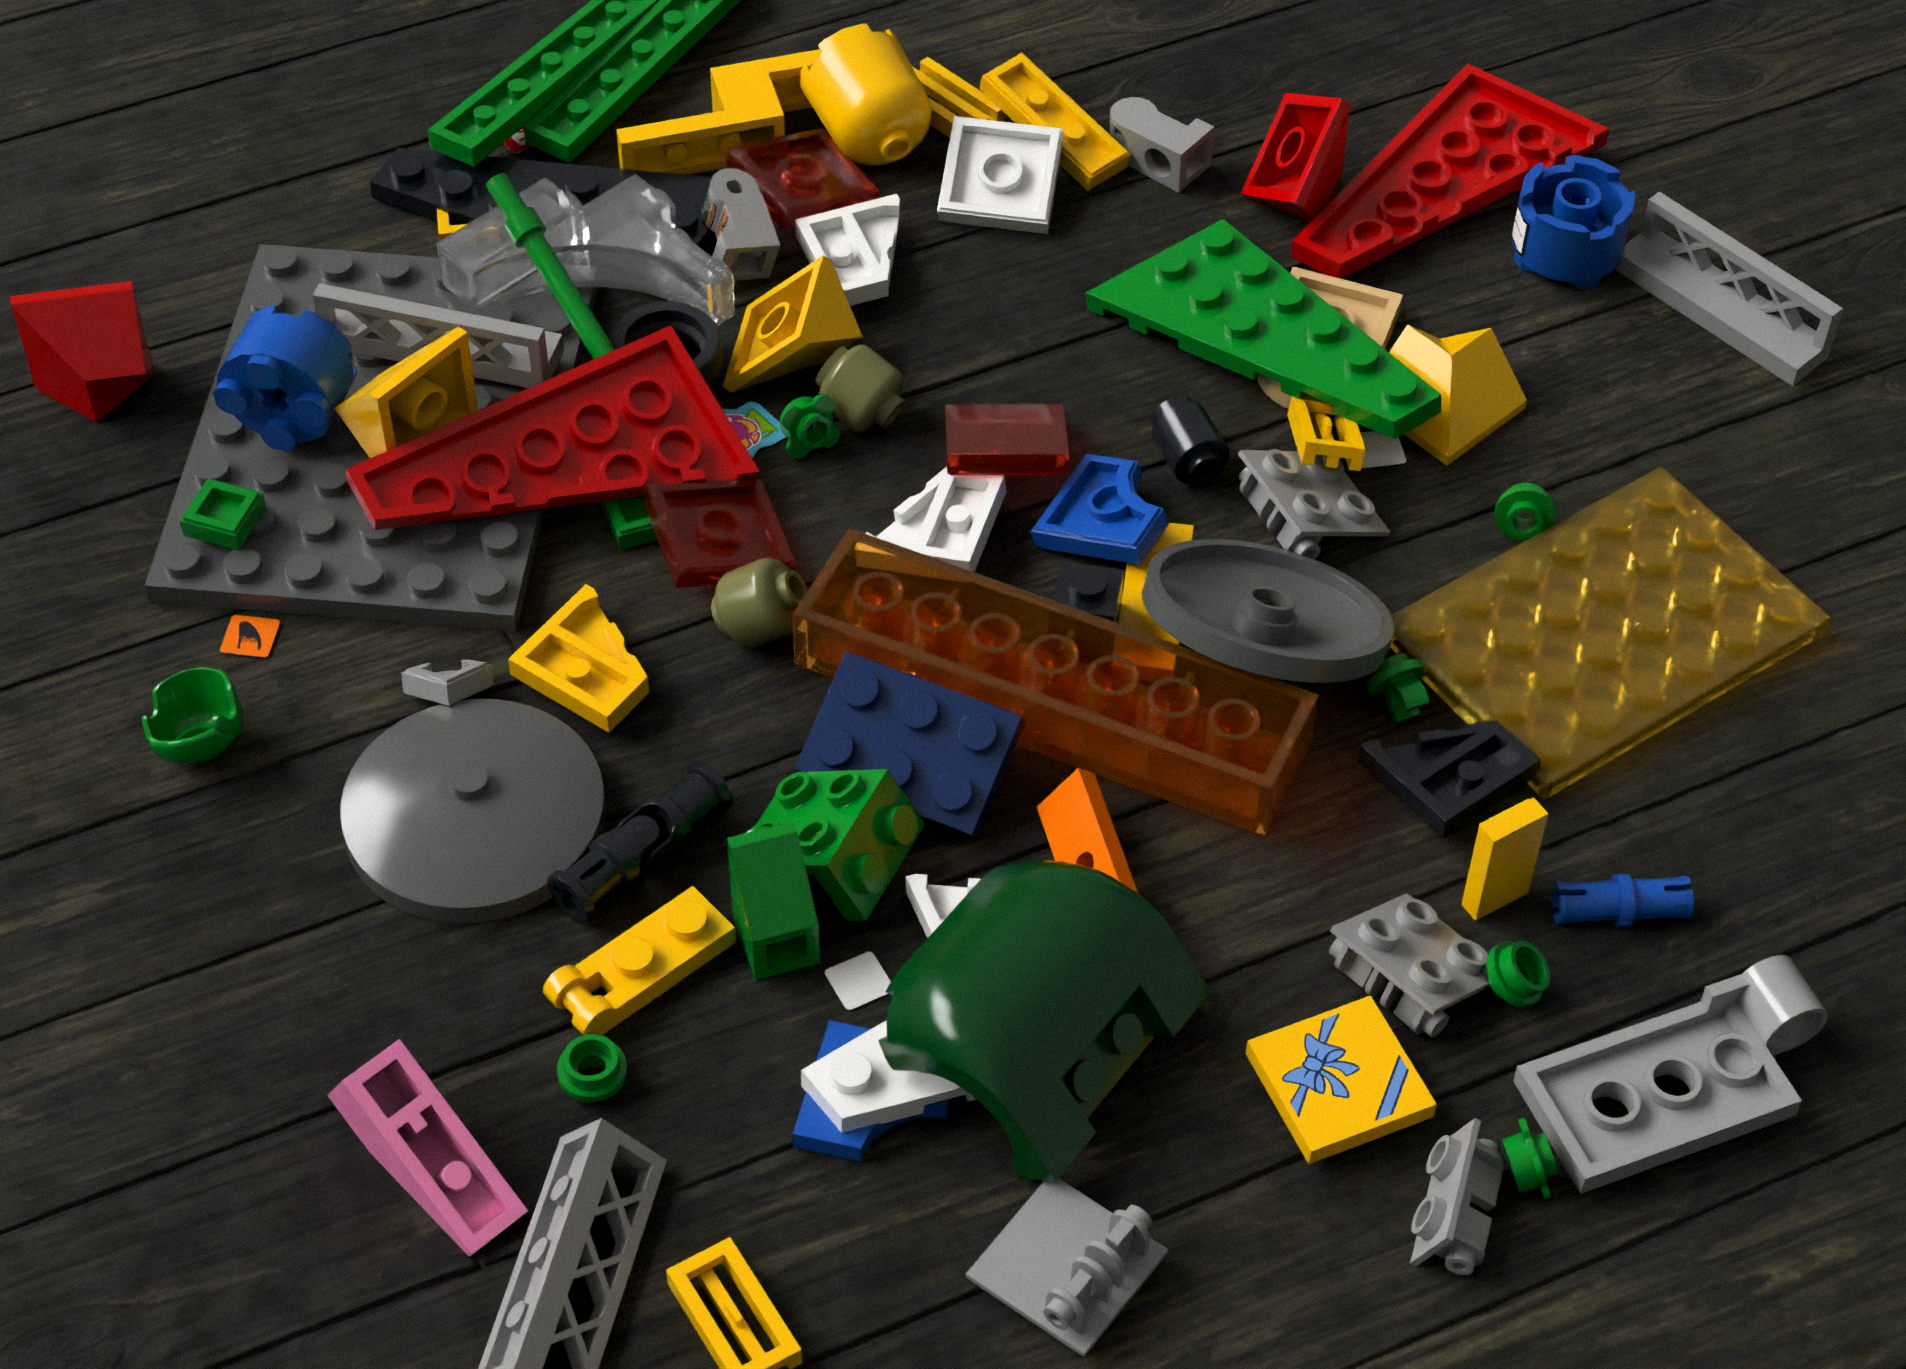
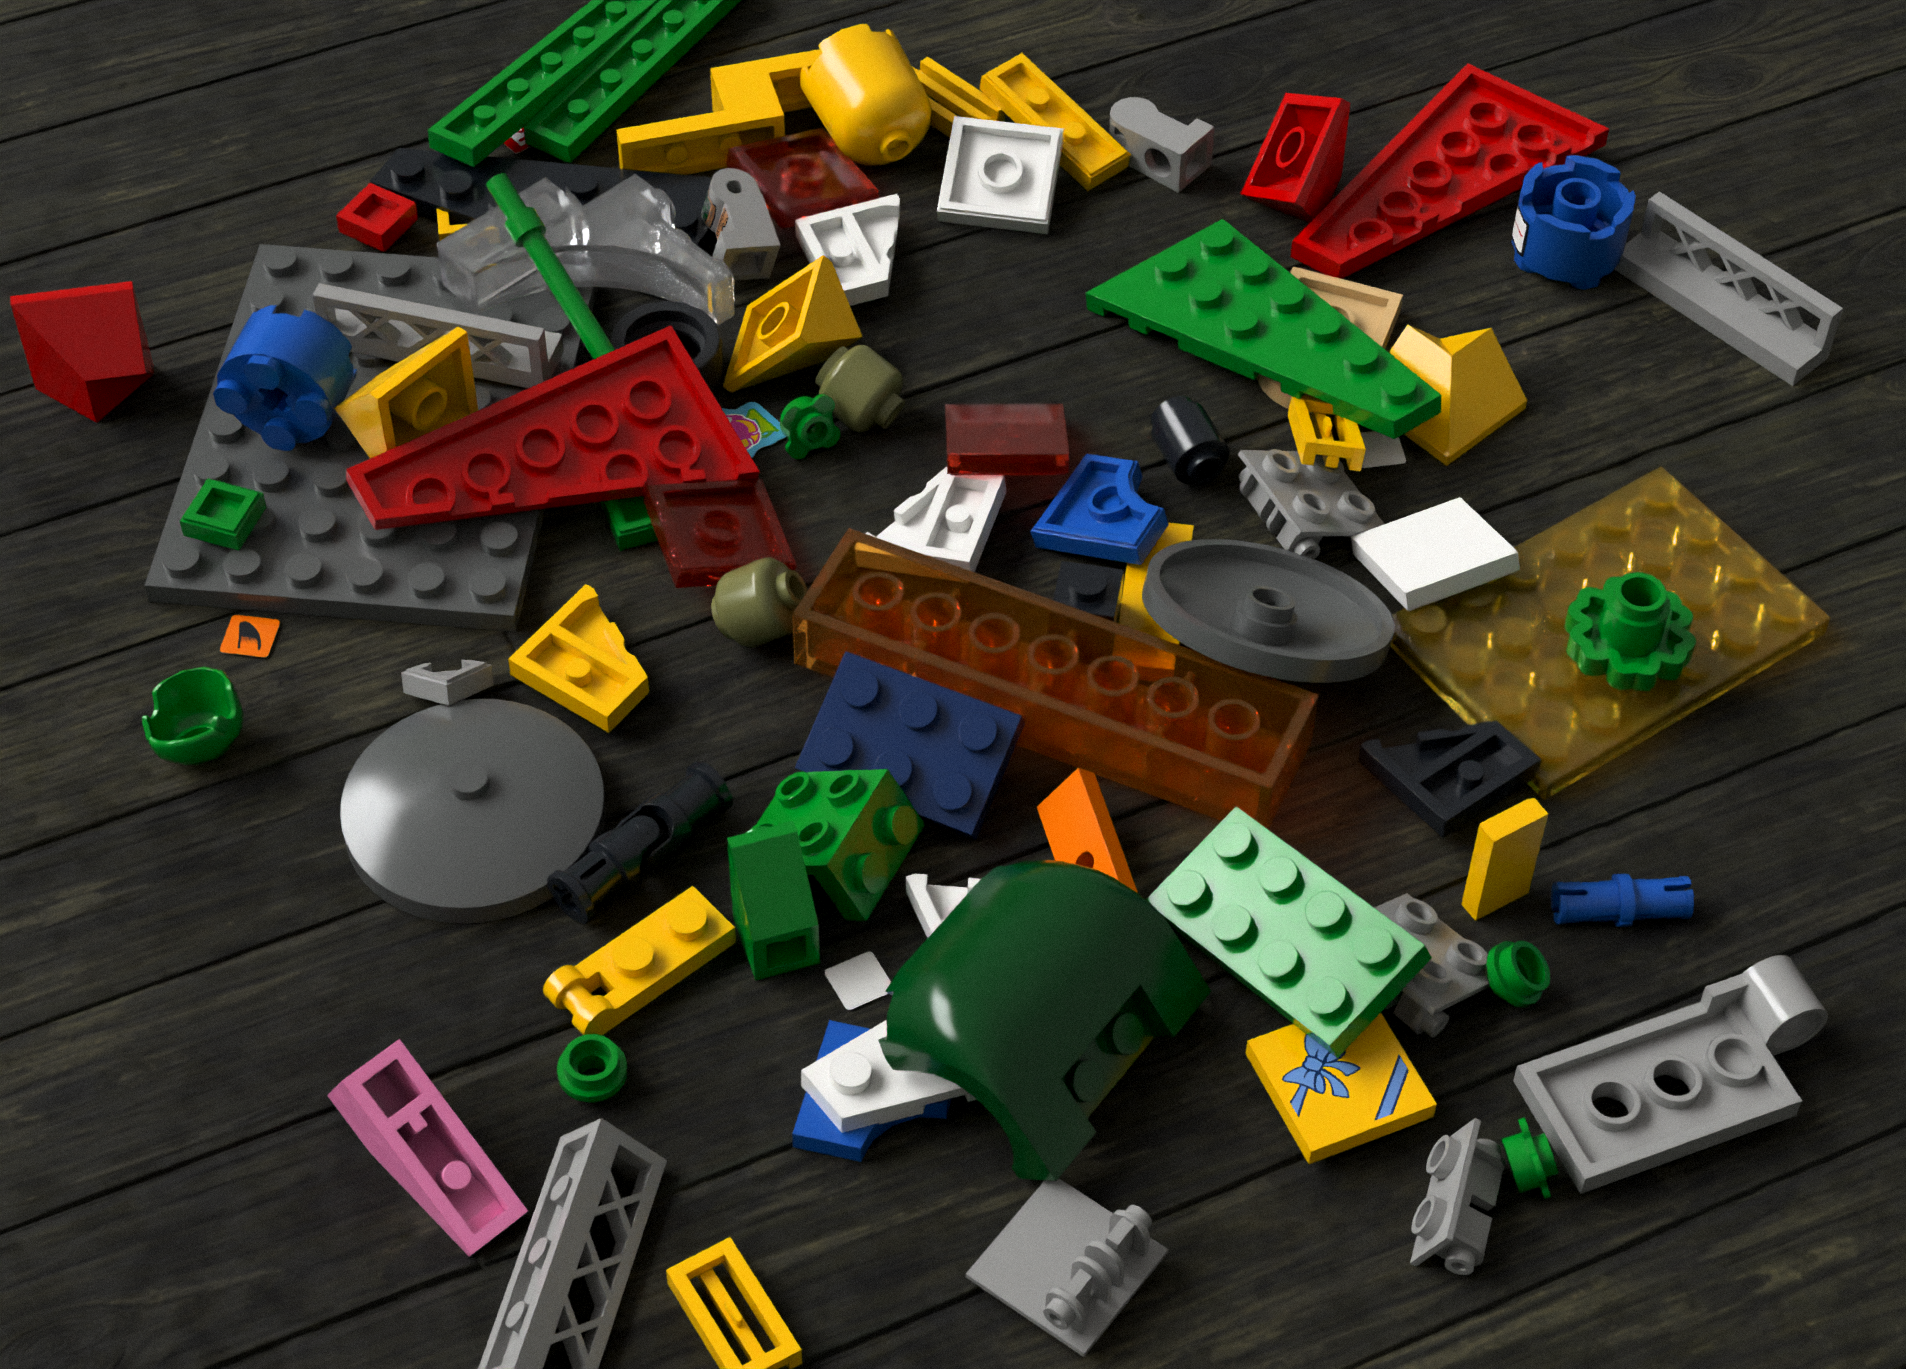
(377, 217): none -> red plate
(1289, 931): none -> plate
(1401, 686): green plate -> none
(1435, 554): none -> white tile
(1524, 499): green plate -> none
(1630, 632): none -> green plant

